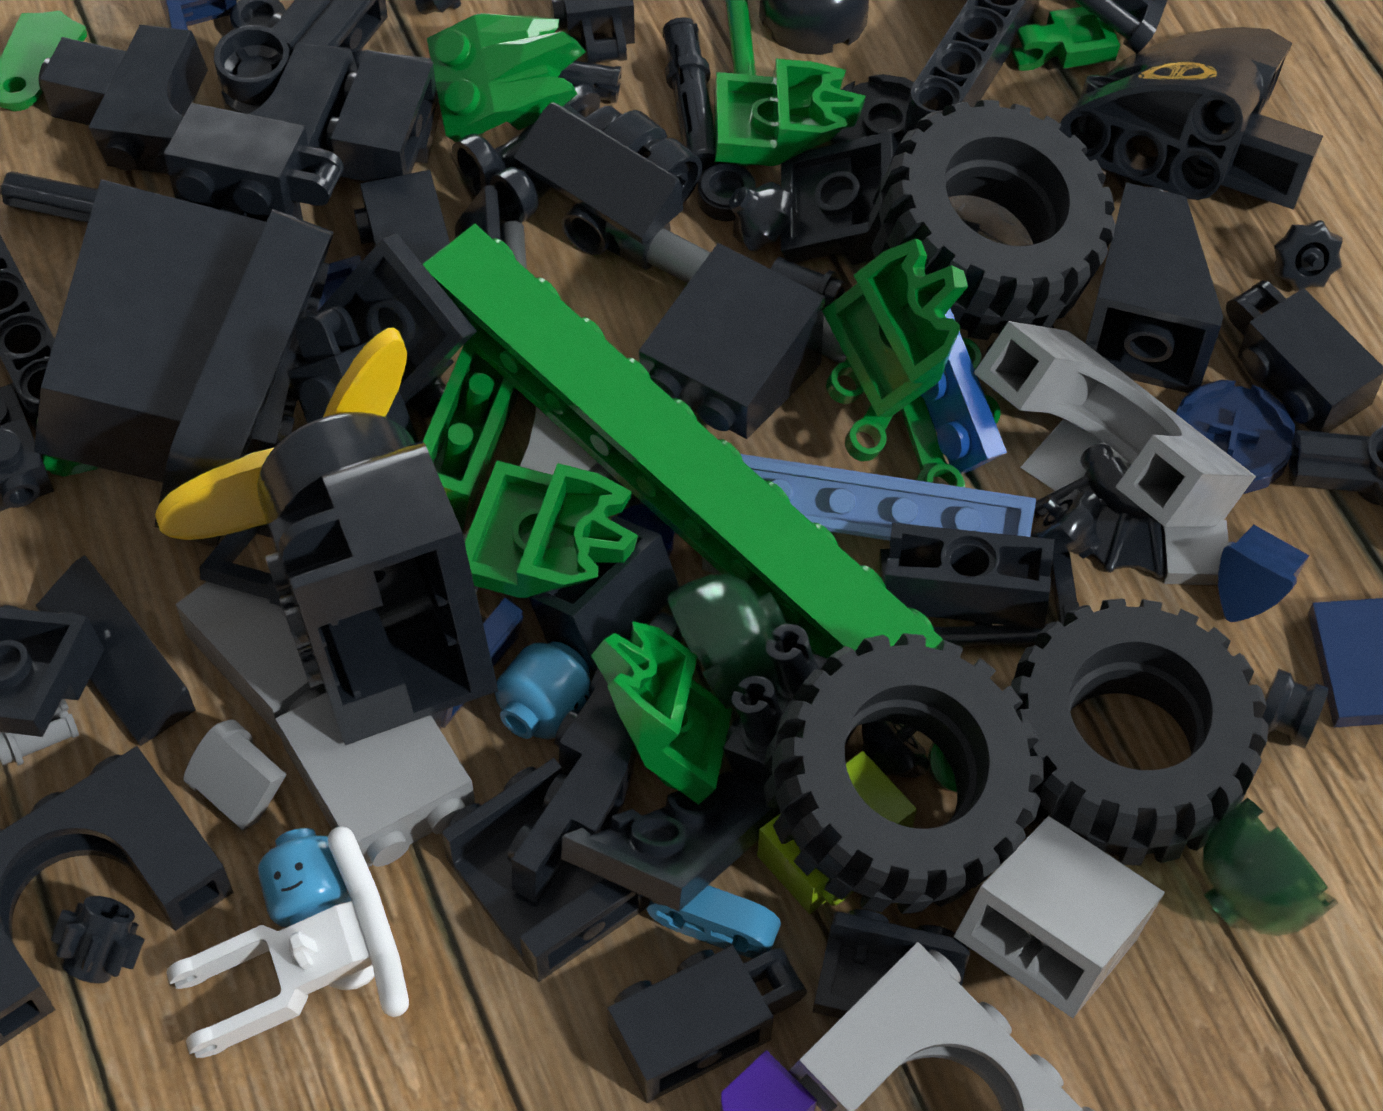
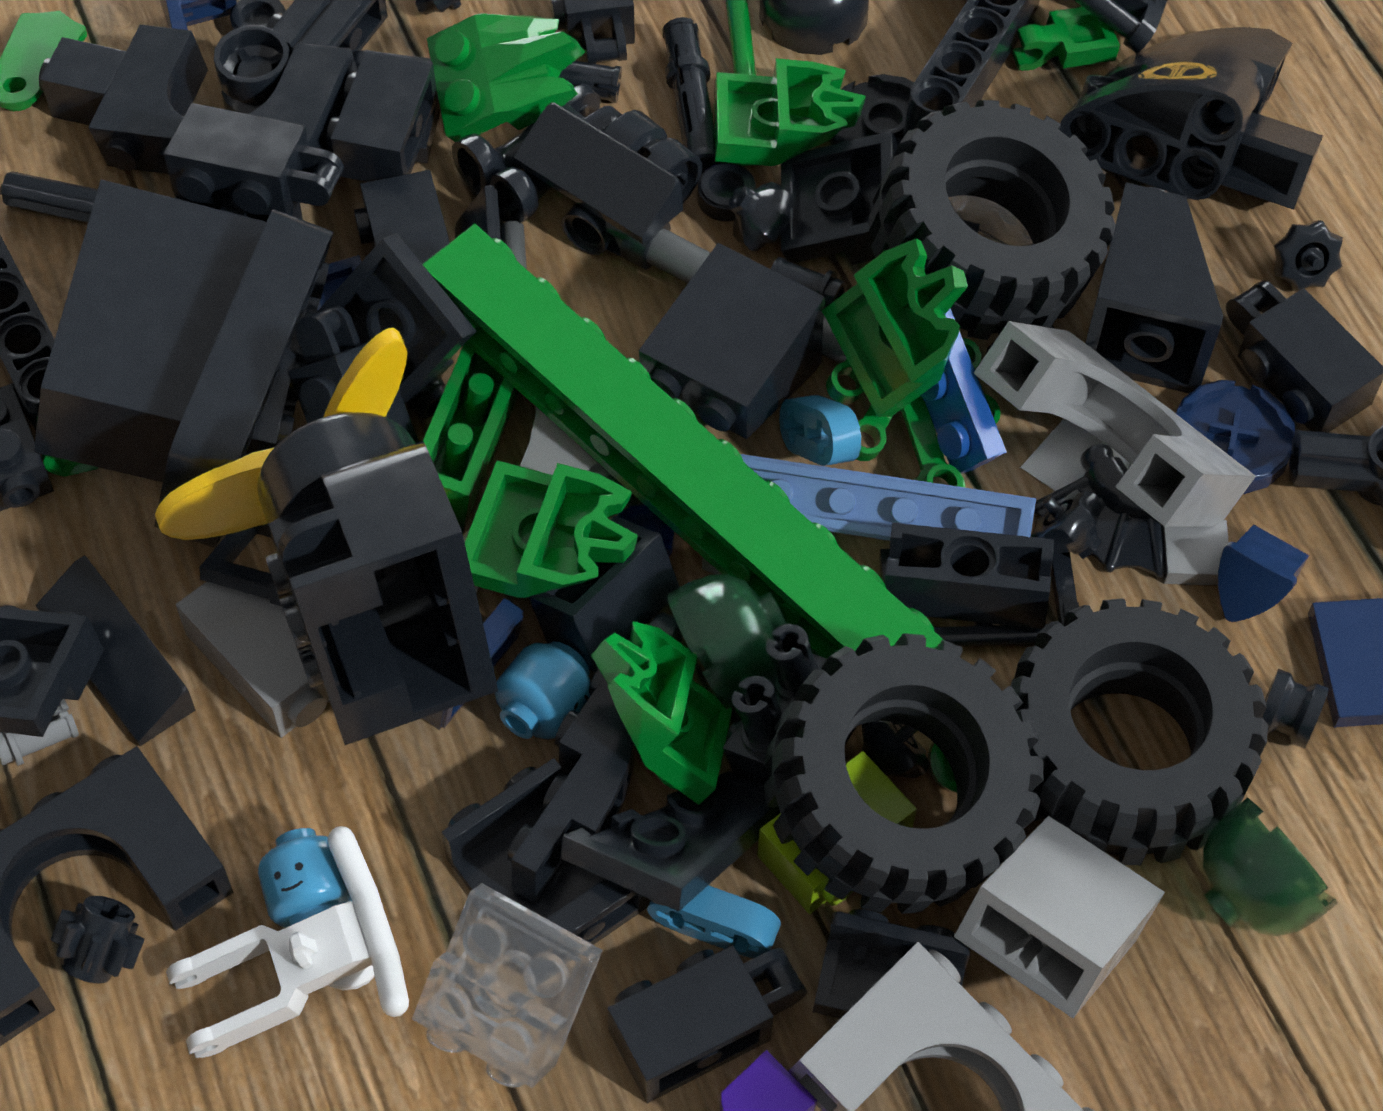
(233, 773): light grey tile -> none
(379, 787): light grey brick -> none
(506, 988): none -> clear plate
(820, 430): none -> dark azure beam

